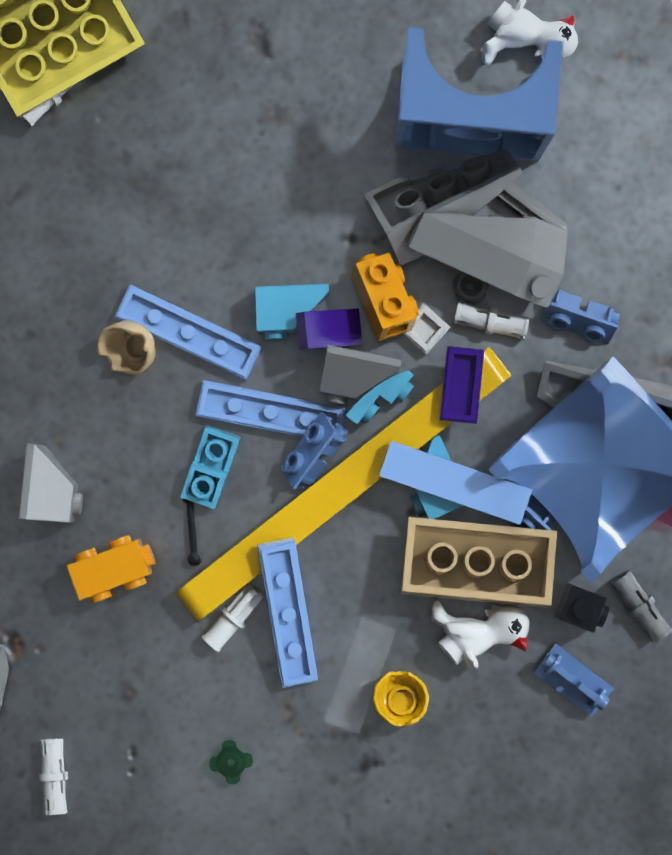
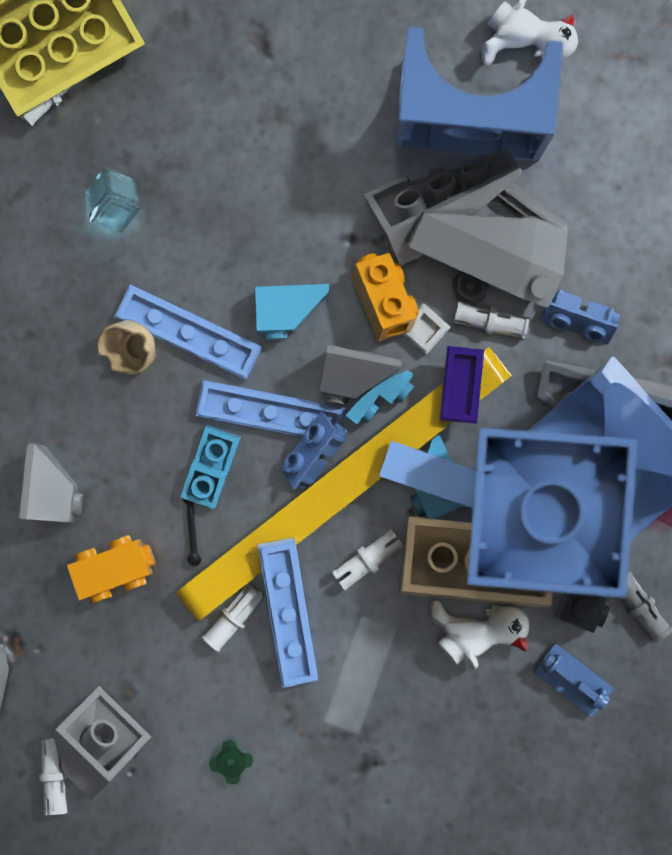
(97, 742): none -> light grey slope
(112, 200): none -> clear light blue panel
(329, 327): dark purple tile -> none
(368, 559): none -> white pin
(400, 699): yellow hair -> none
(552, 512): none -> medium blue piece

